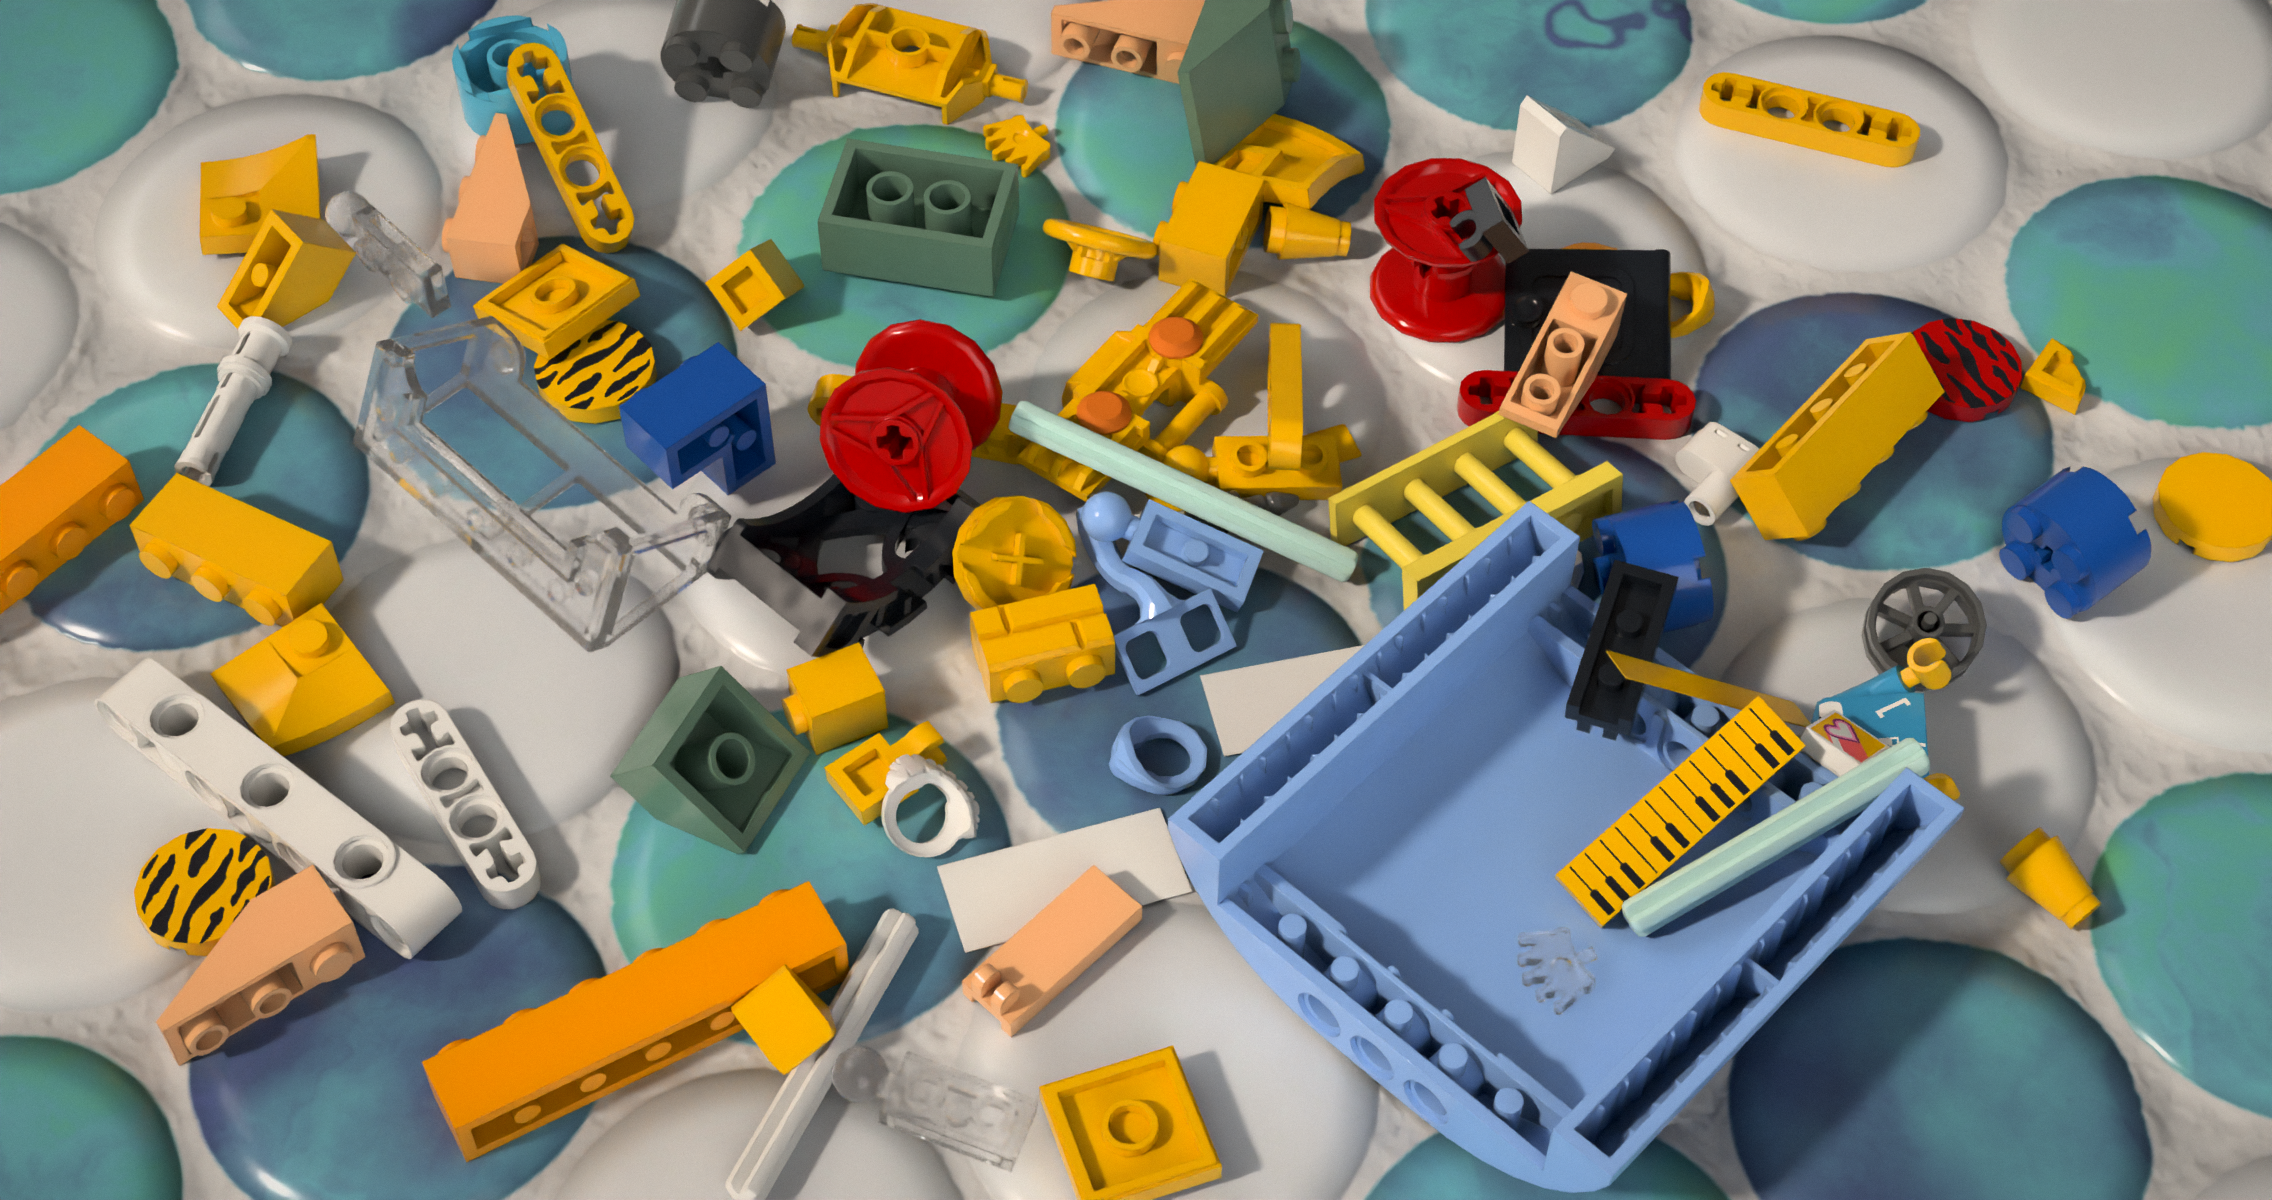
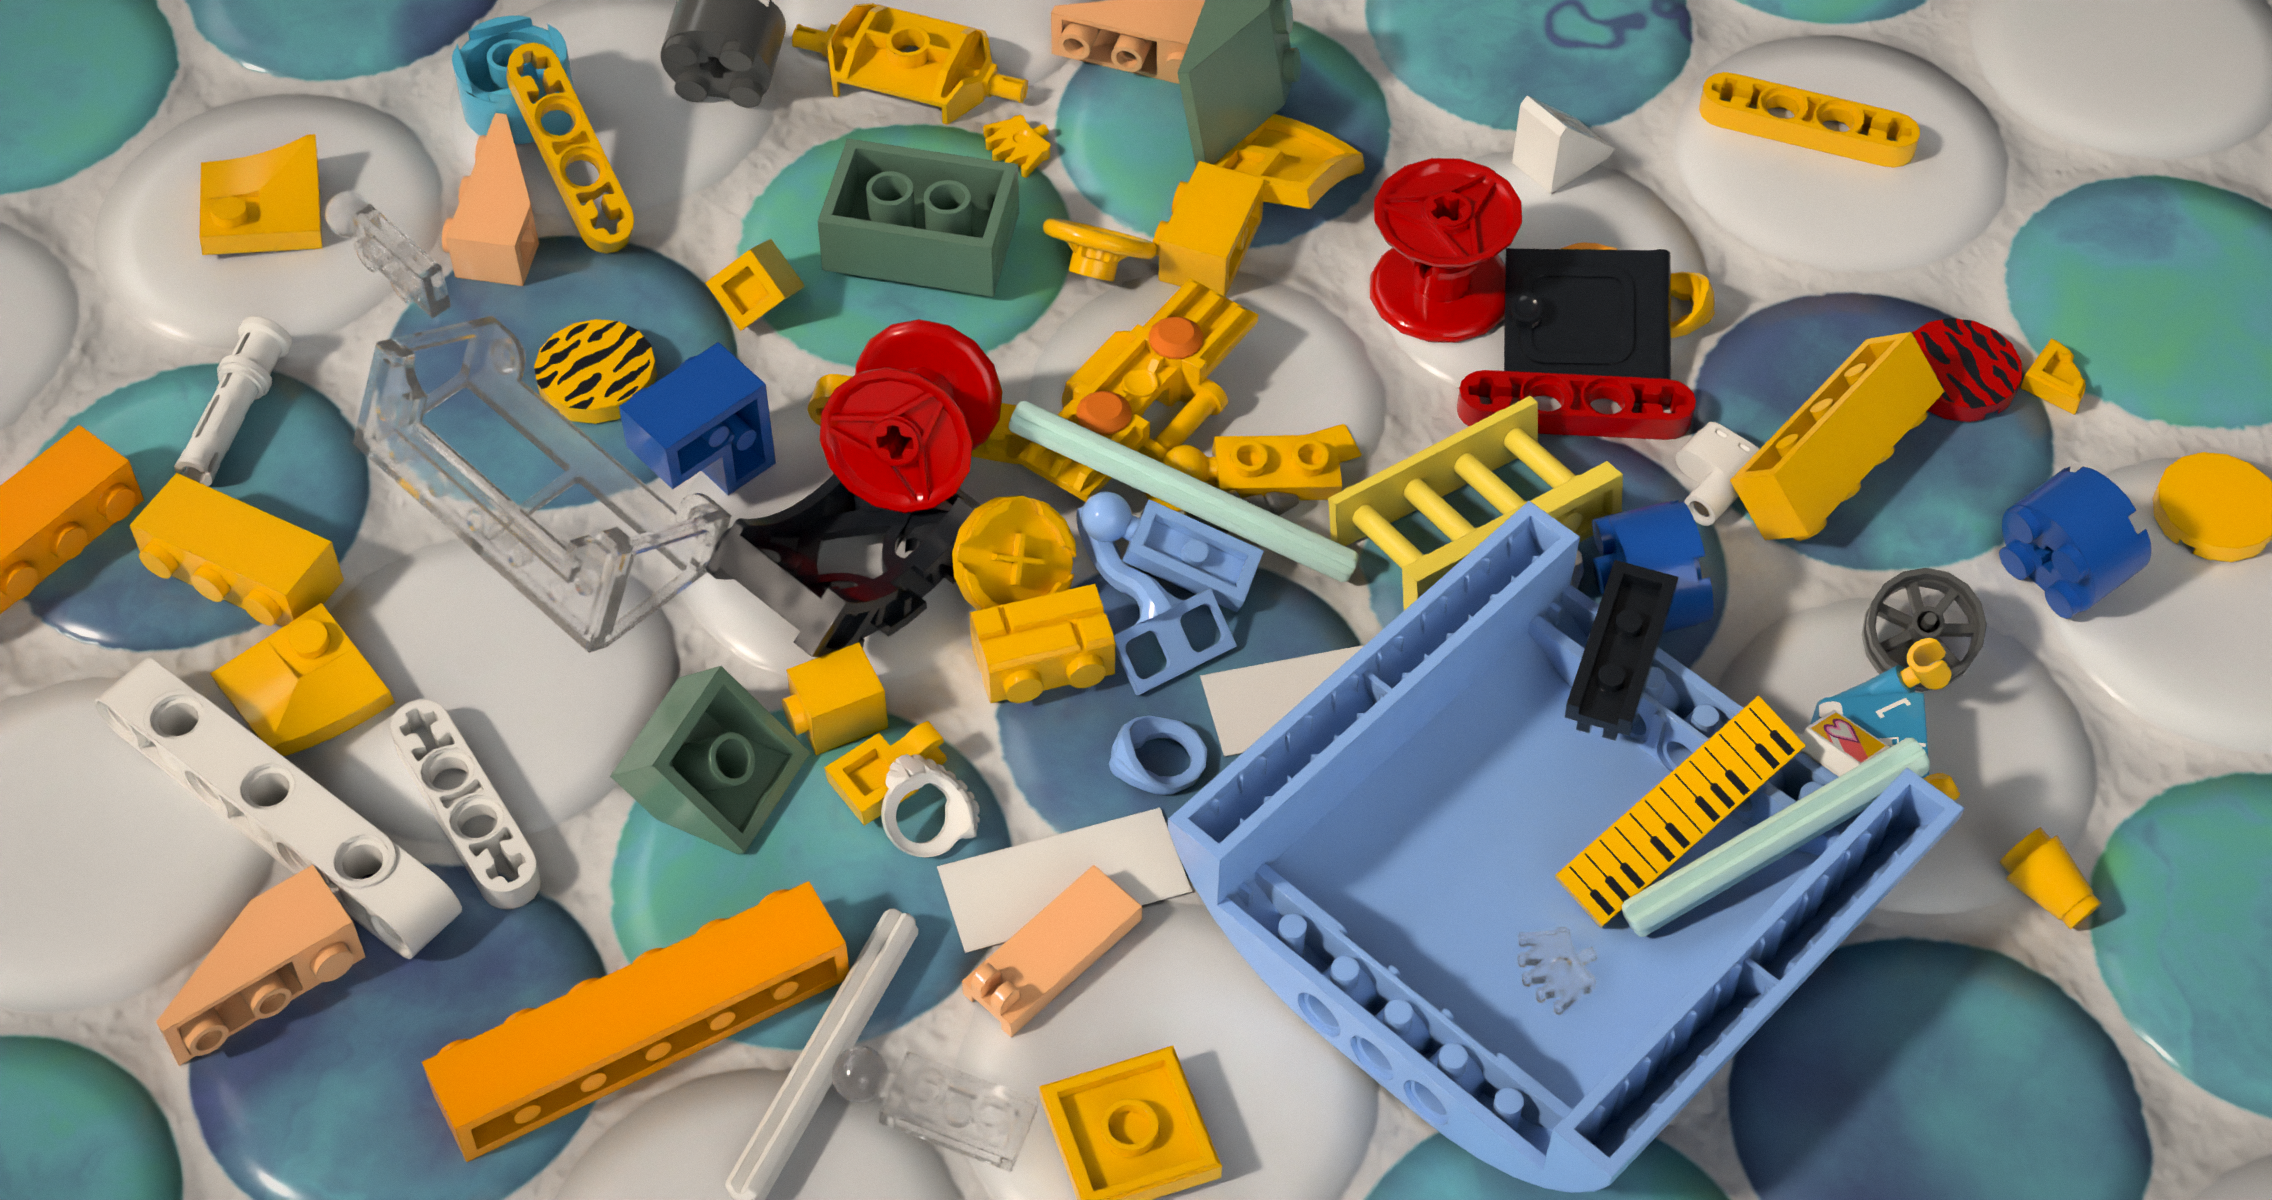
(200, 887): yellow tile -> none
(287, 270): yellow slope -> none
(558, 300): yellow tile -> none
(785, 1019): yellow slope -> none
(1284, 397): yellow beam -> none
(1303, 233): yellow cone -> none
(1491, 223): black tile -> none
(1565, 355): light nougat slope -> none
(1703, 687): yellow sticker -> none

